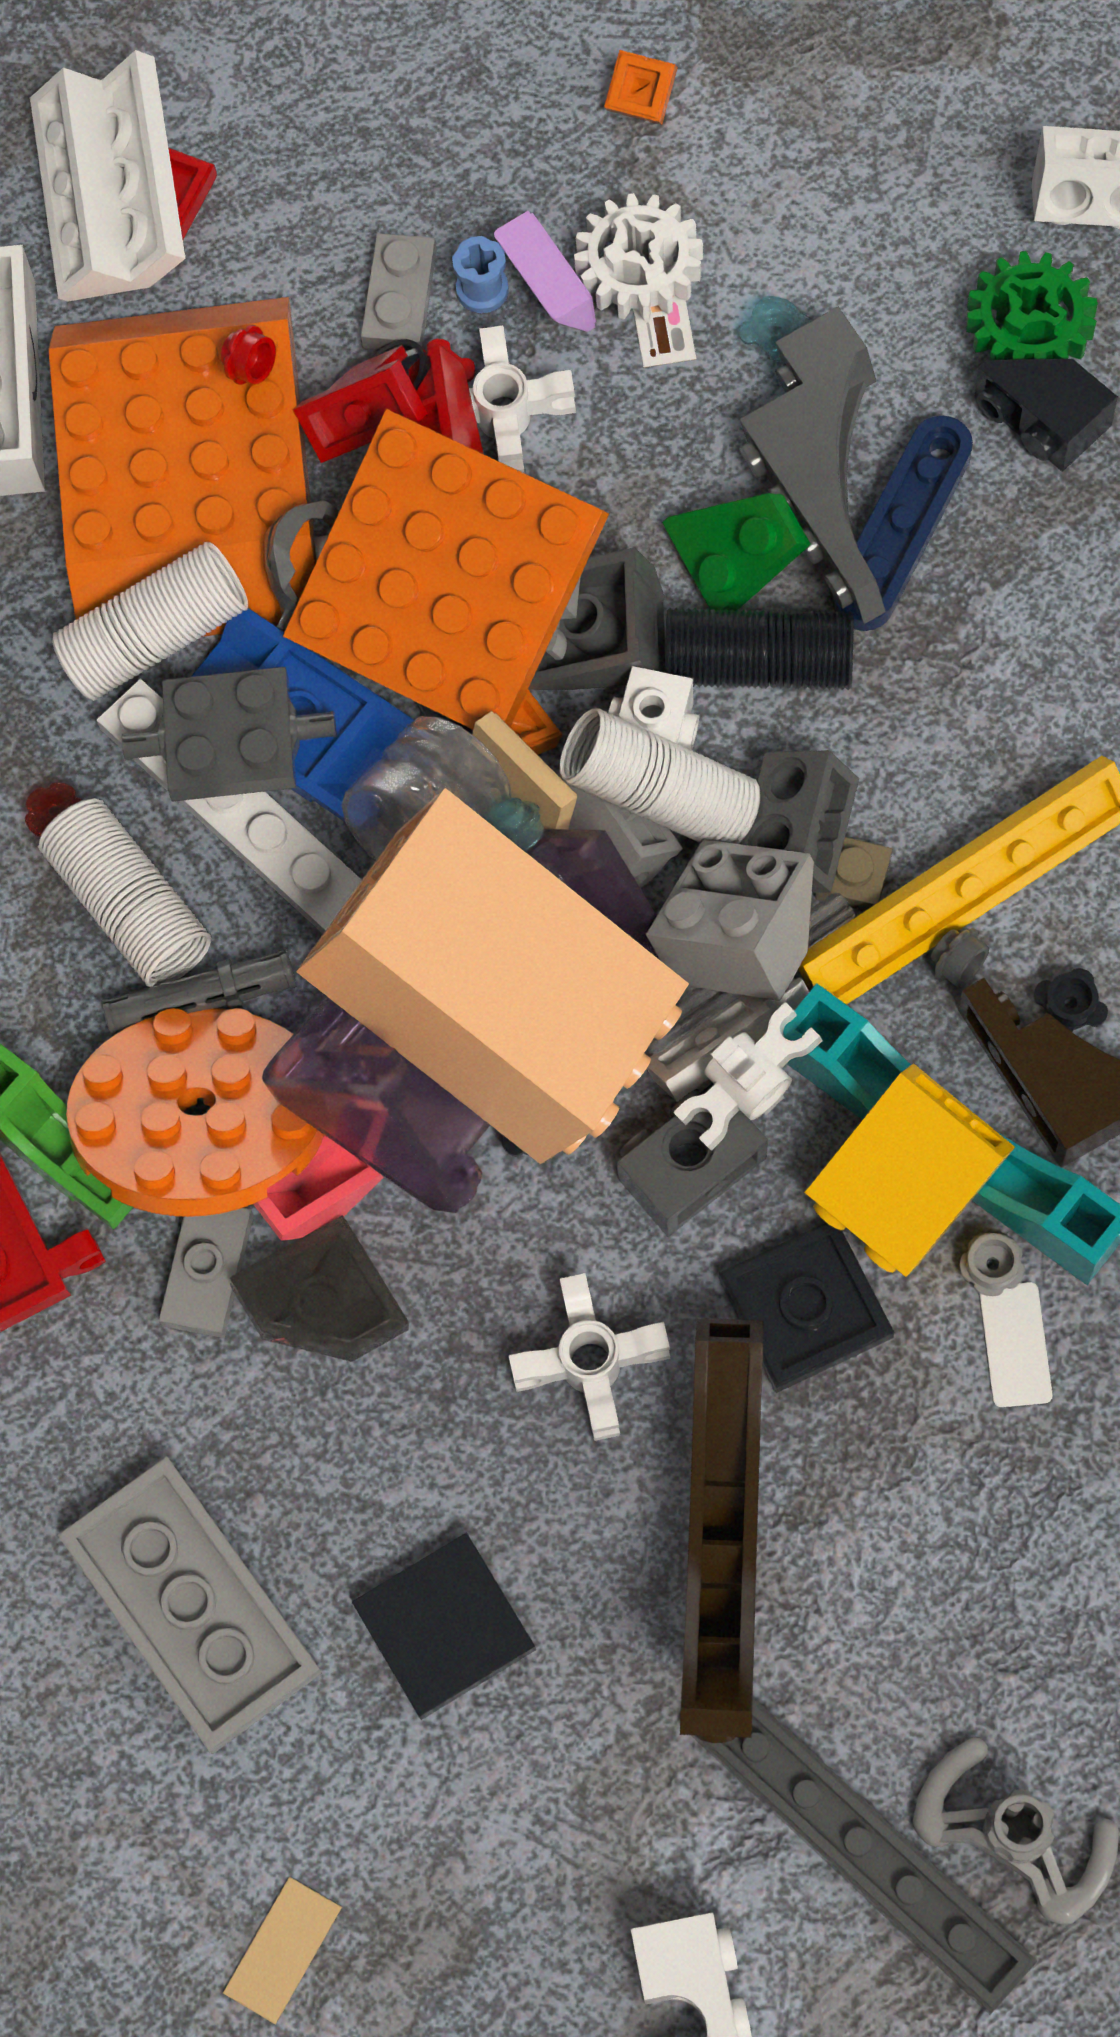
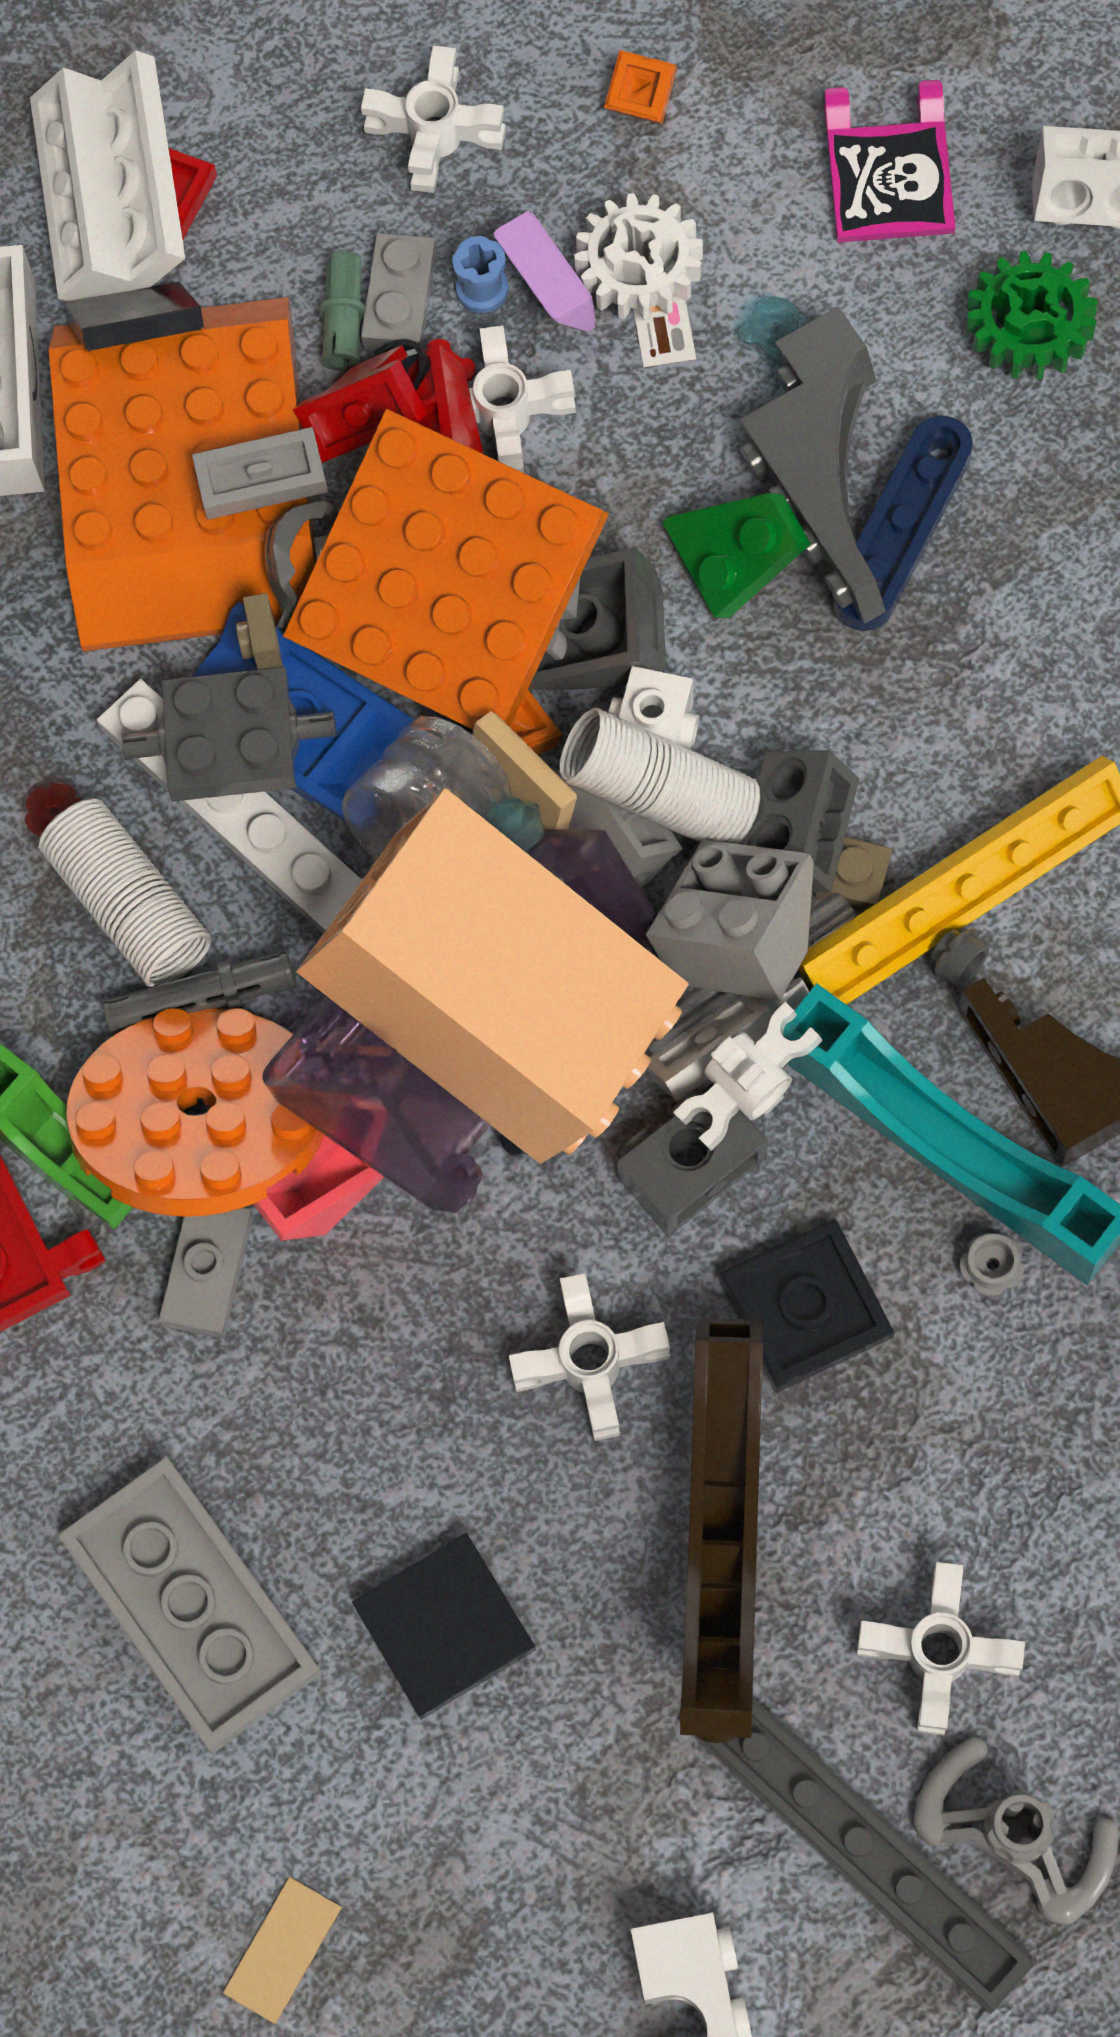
(133, 316): none -> black tile
(154, 614): white piece -> none
(248, 355): red plate -> none
(259, 473): none -> light grey plate
(259, 634): none -> dark tan plate
(321, 1296): clear smoke plate -> none
(342, 311): none -> sand green axle
(438, 138): none -> white pin
(760, 648): black piece -> none
(890, 176): none -> flag
(908, 1171): yellow brick -> none
(976, 1653): none -> white pin
(1016, 1347): white sticker -> none
(1048, 403): black slope -> none
(1077, 986): black plate -> none

